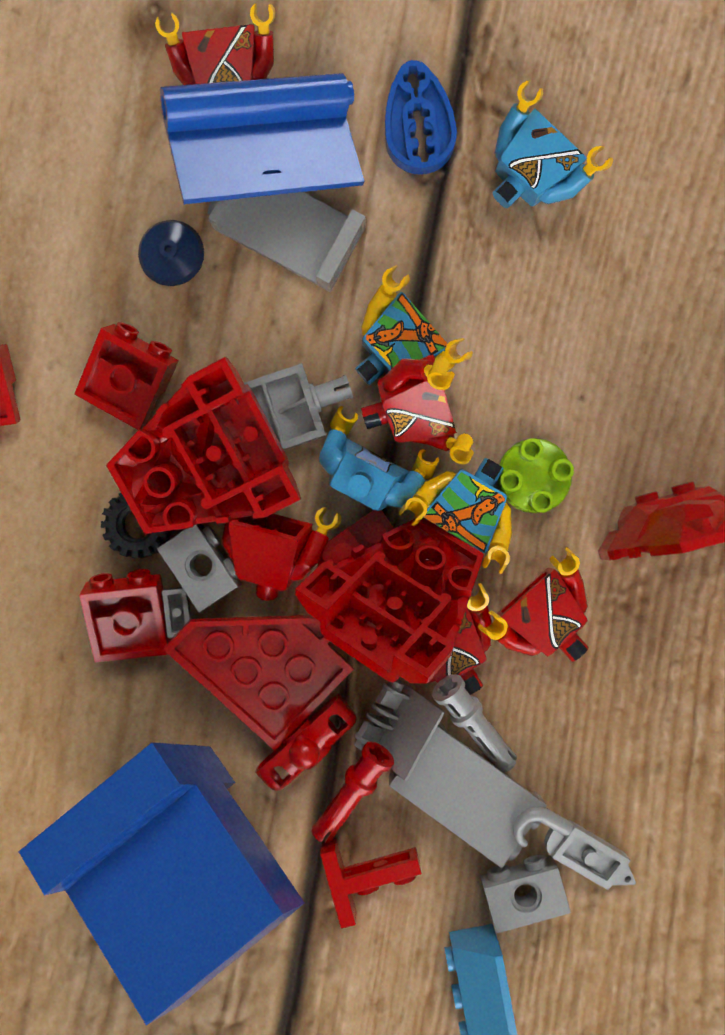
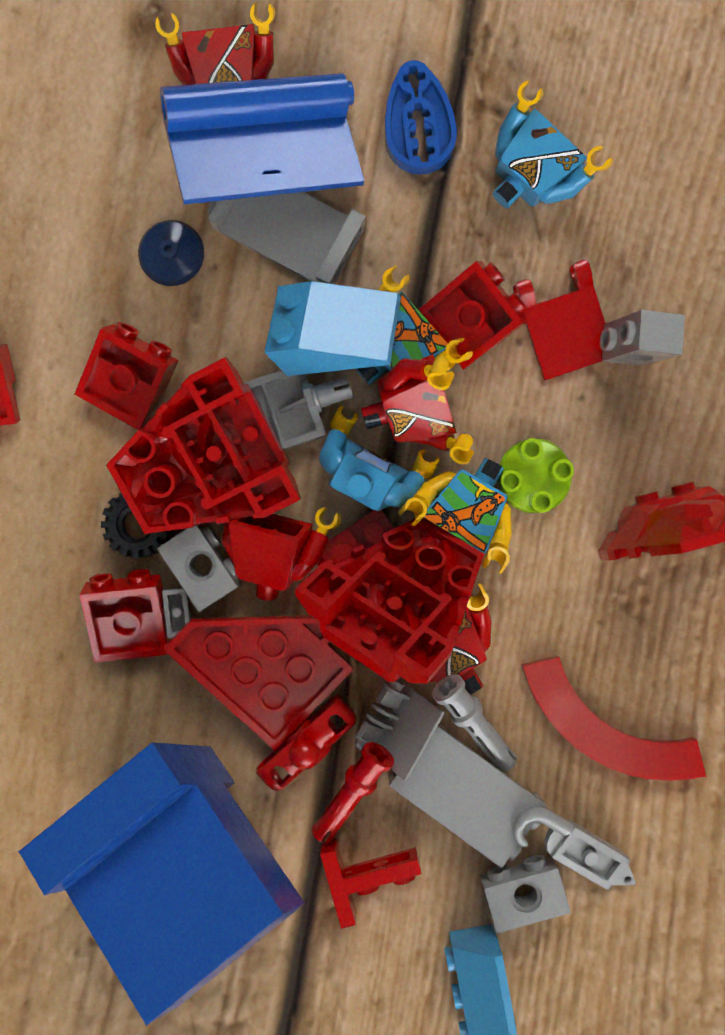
(331, 328): none -> slope
(476, 310): none -> red plate
(545, 613): red torso -> none
(565, 328): none -> red flag
(601, 742): none -> red tile
(643, 338): none -> light grey brick

